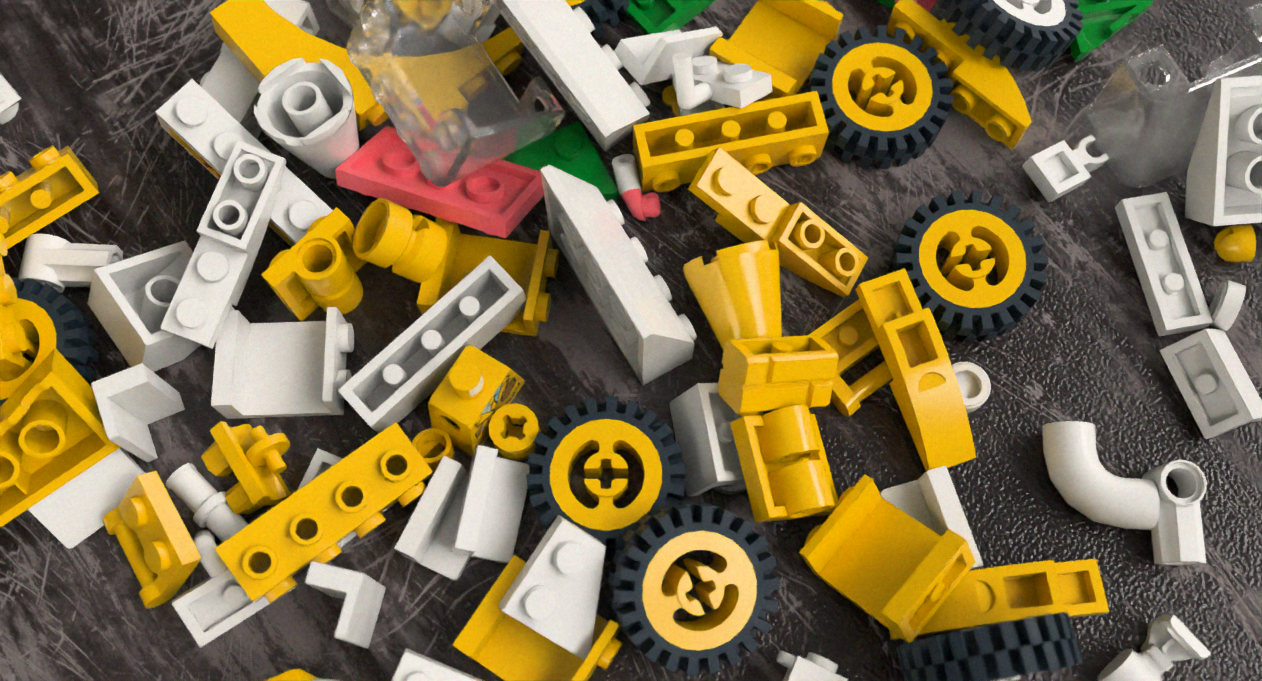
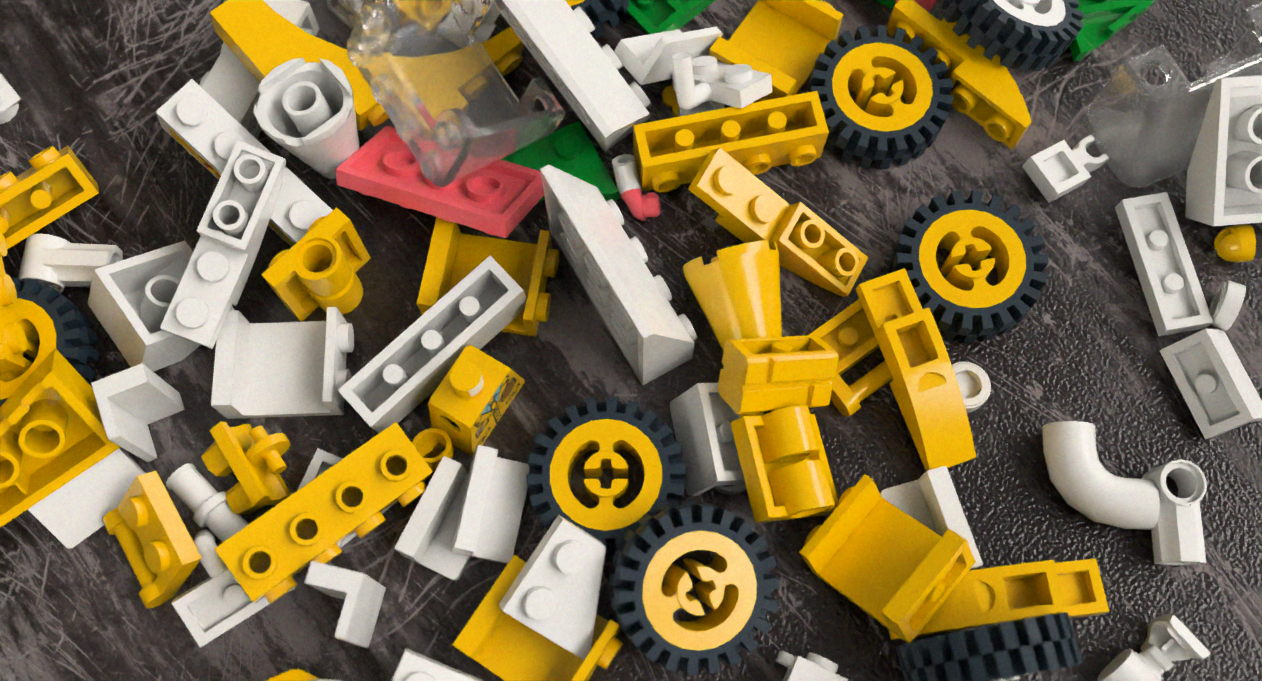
(394, 237): yellow wheel -> none
(519, 439): yellow wheel -> none

